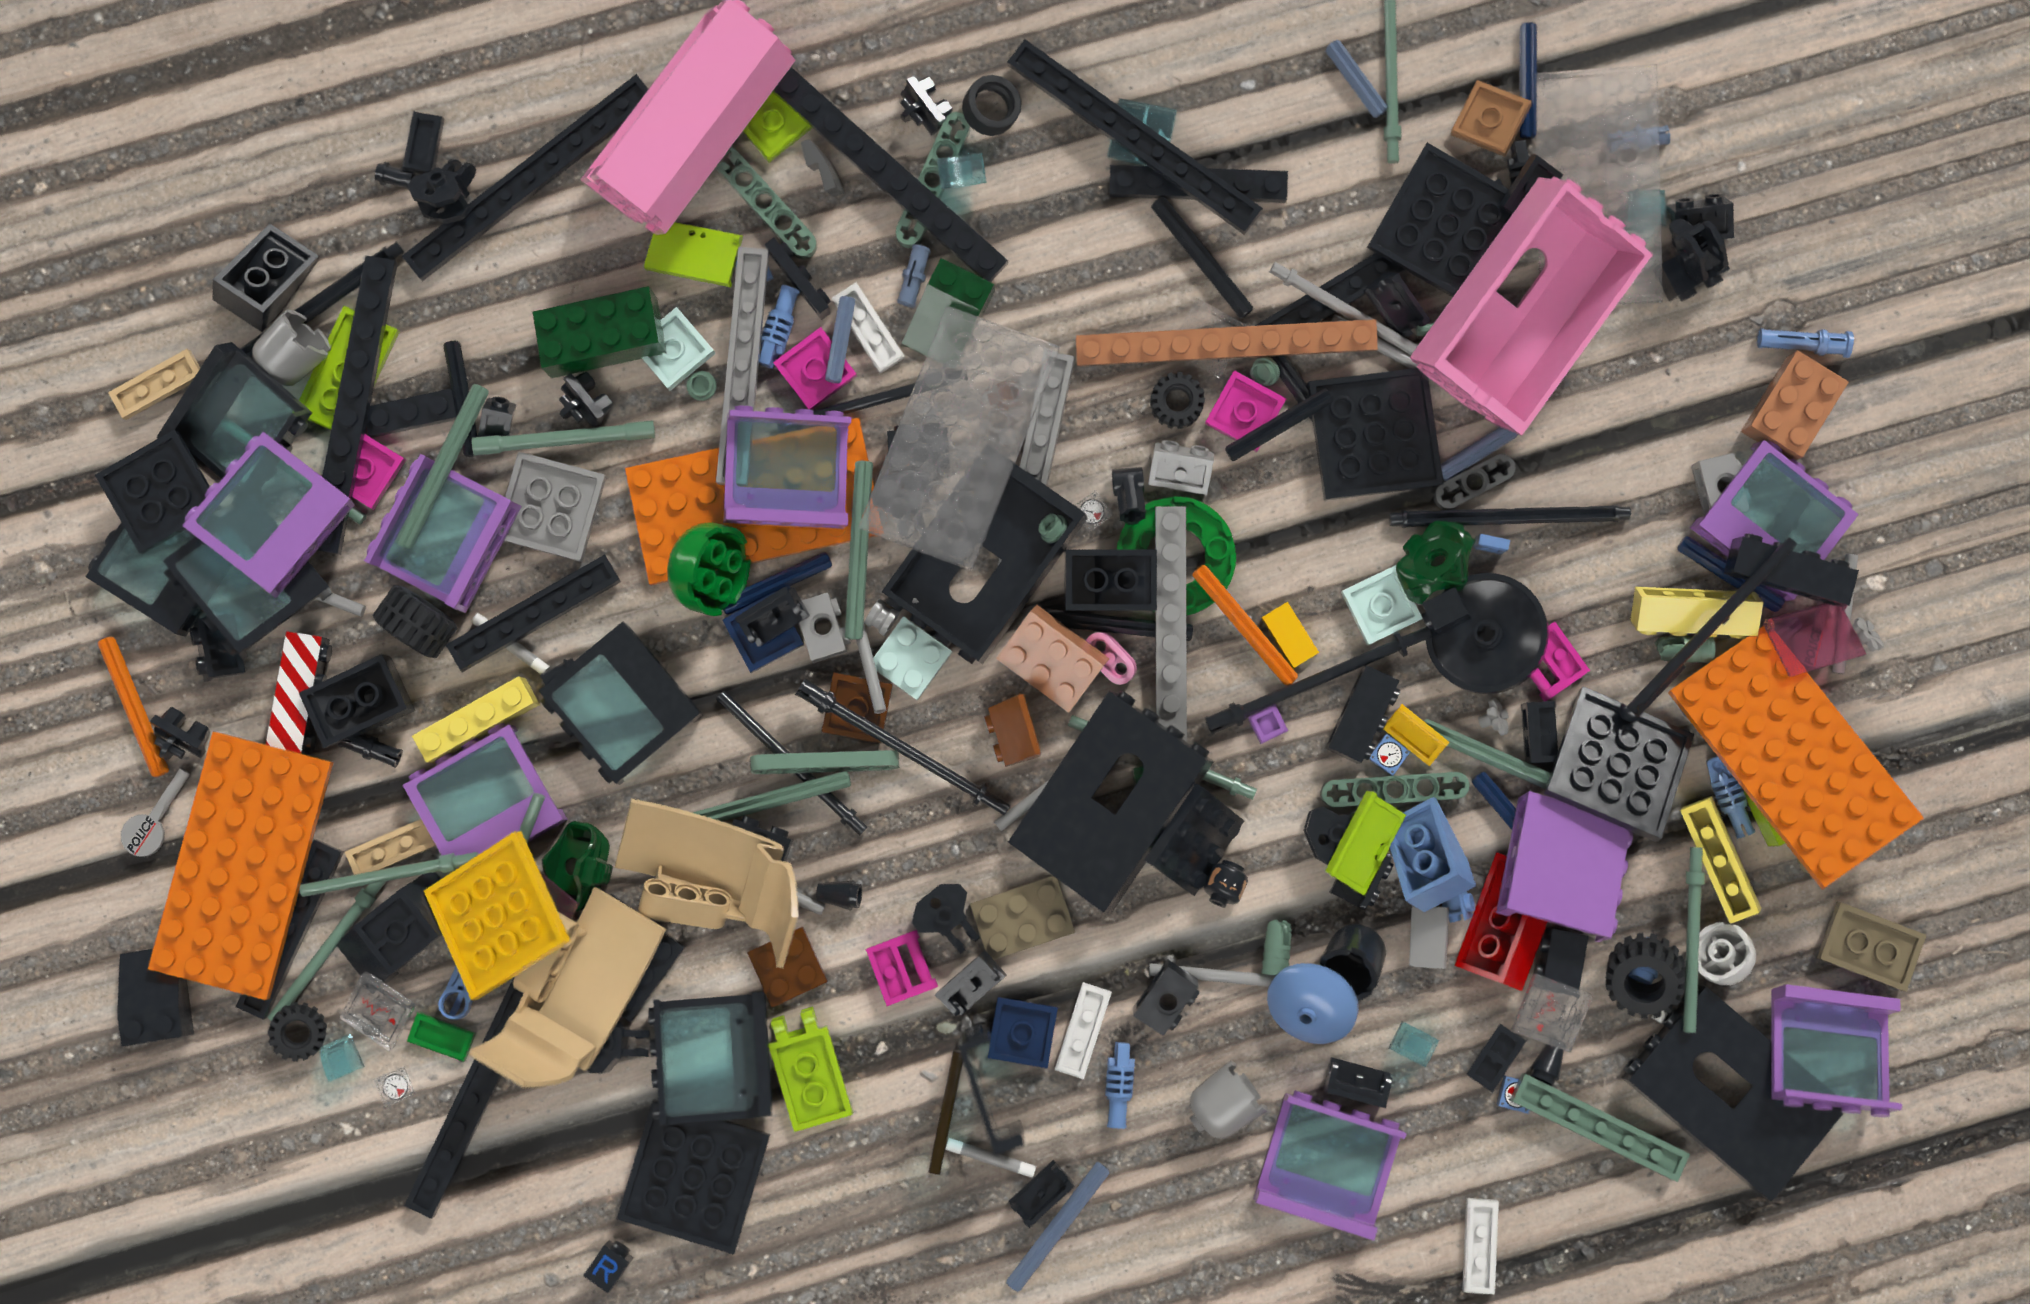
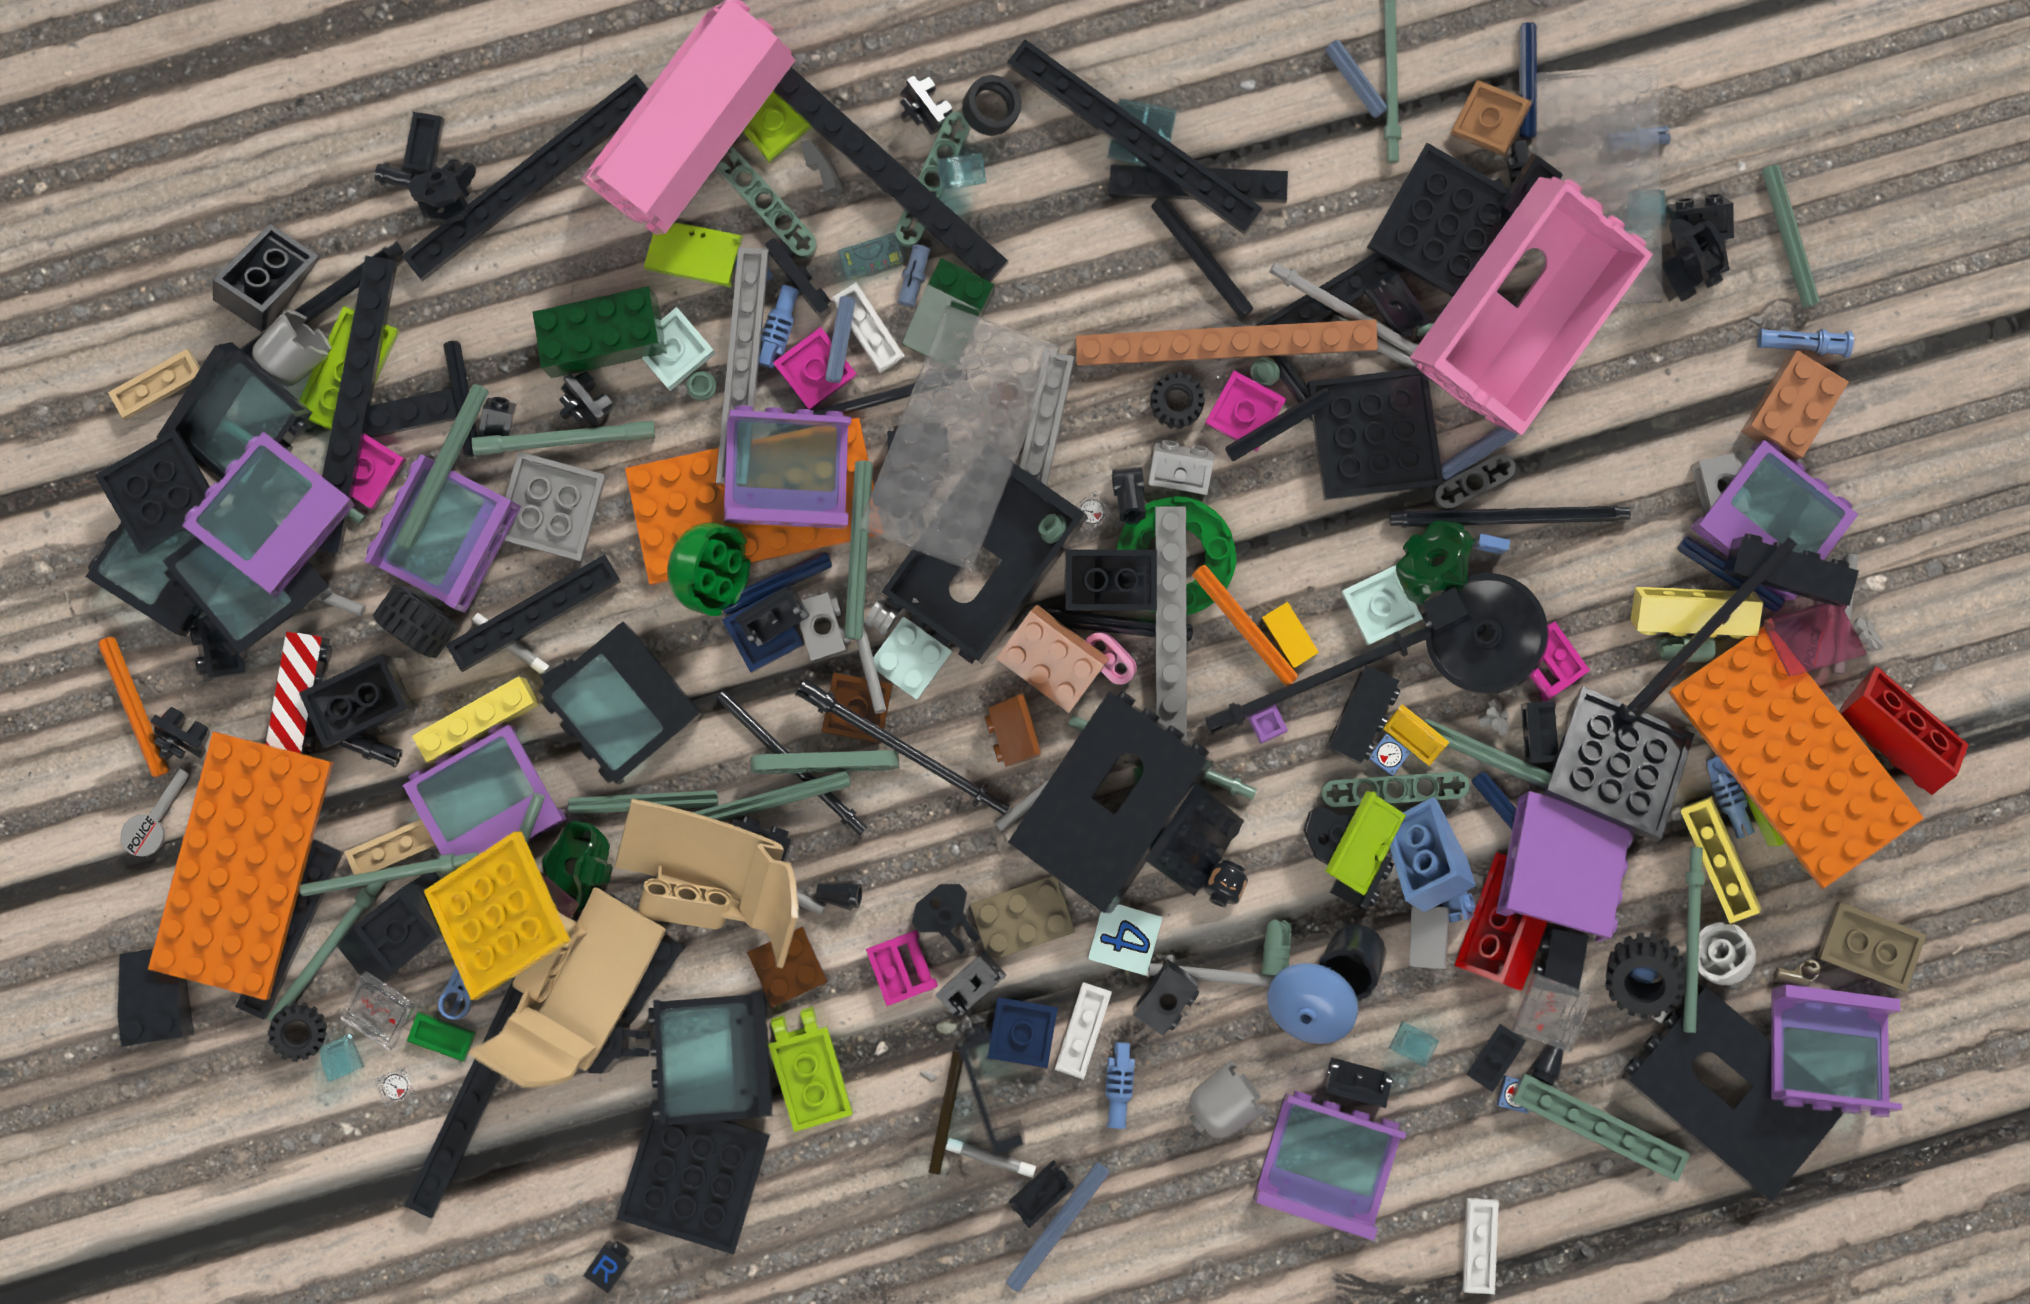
(621, 803): none -> sand green axle
(871, 256): none -> clear light blue tile
(1125, 939): none -> light aqua tile
(1790, 236): none -> sand green axle
(1800, 976): none -> dark tan arm
(1904, 731): none -> red slope

